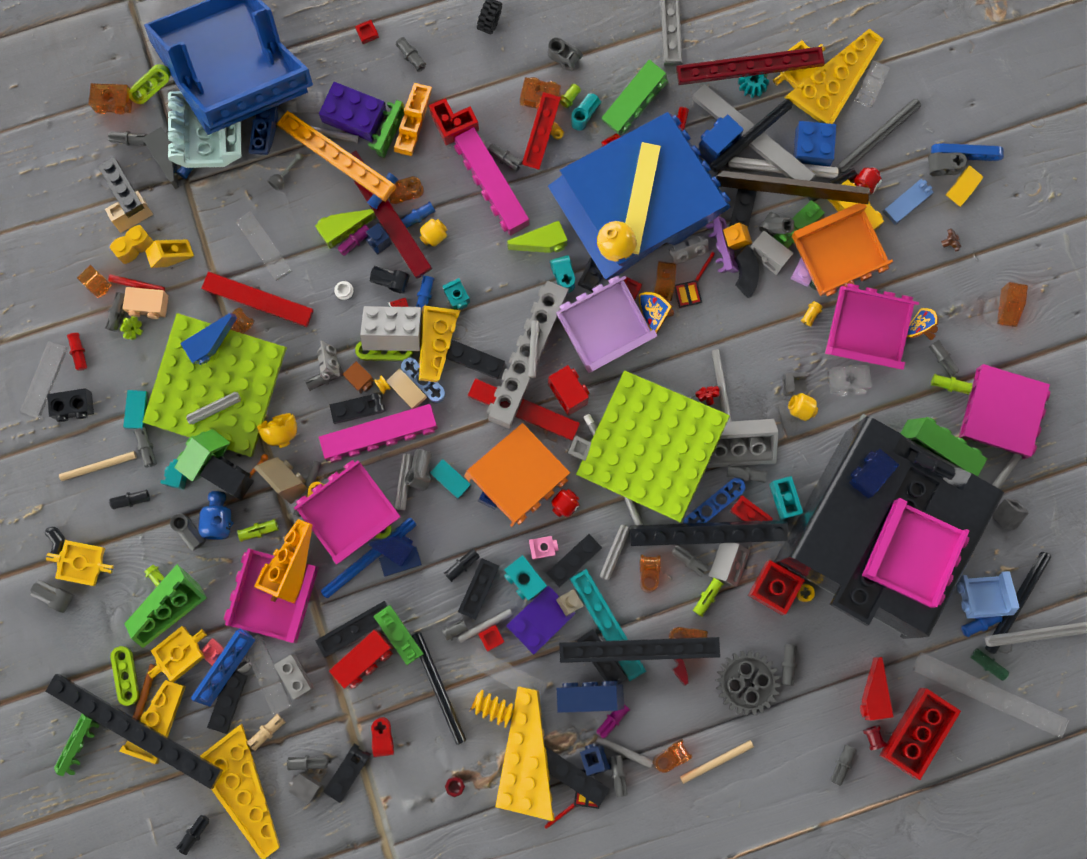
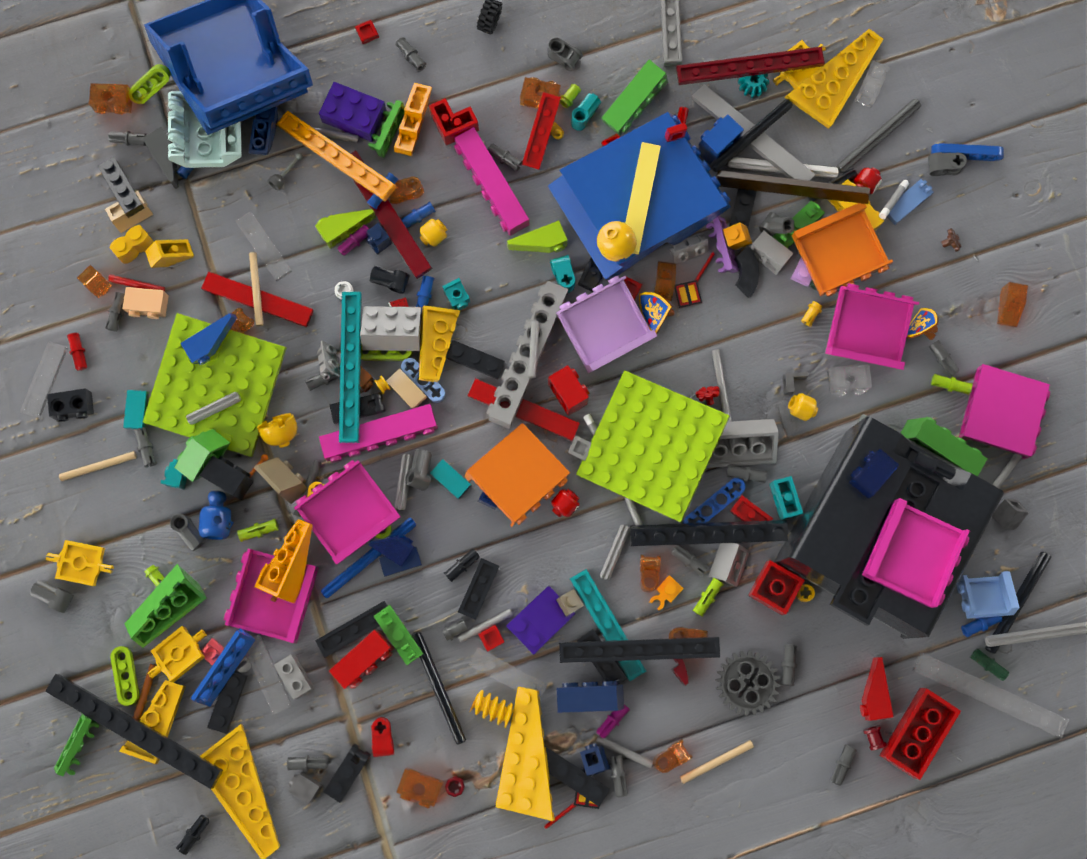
(56, 537): black arm -> none
(129, 499): black axle -> none
(131, 328): lime plant -> none
(256, 289): none -> tan bar
(266, 732): tan pin -> none
(350, 367): none -> teal tile
(410, 779): none -> clear orange brick
(520, 567): teal brick -> none
(536, 551): bright pink brick -> none
(574, 560): black plate -> none
(668, 591): none -> light orange plate
(675, 132): none -> red tile
(815, 143): blue brick -> none
(893, 200): none -> light grey bar
(964, 186): yellow slope -> none

